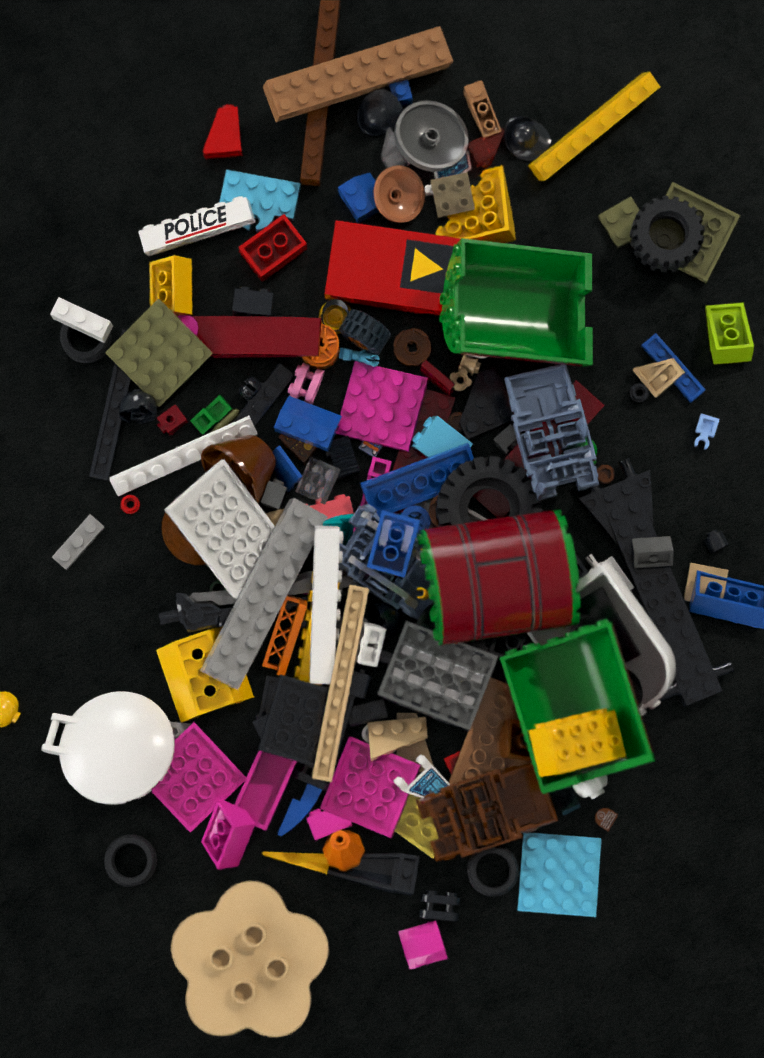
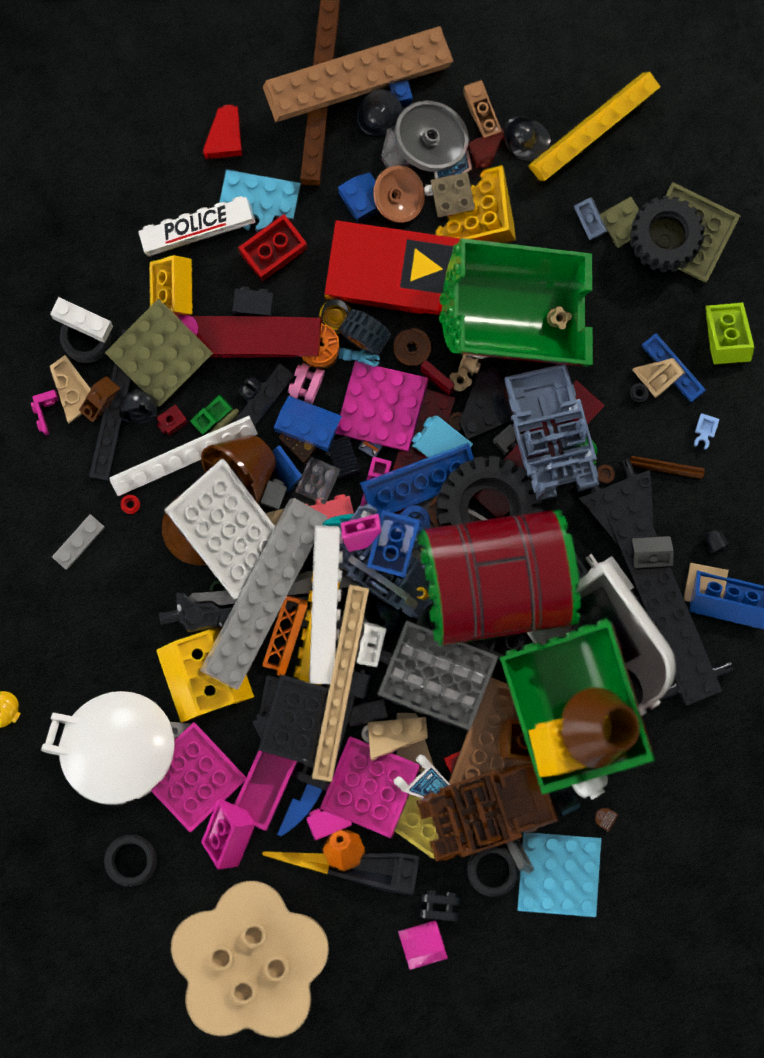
(46, 399): none -> dark pink bracket
(70, 387): none -> tan wing
(99, 398): none -> reddish brown slope
(360, 532): none -> dark pink slope
(520, 856): none -> dark grey tile
(563, 317): none -> tan brick
(583, 727): none -> reddish brown cone
(590, 218): none -> sand blue plate
(667, 467): none -> reddish brown axle

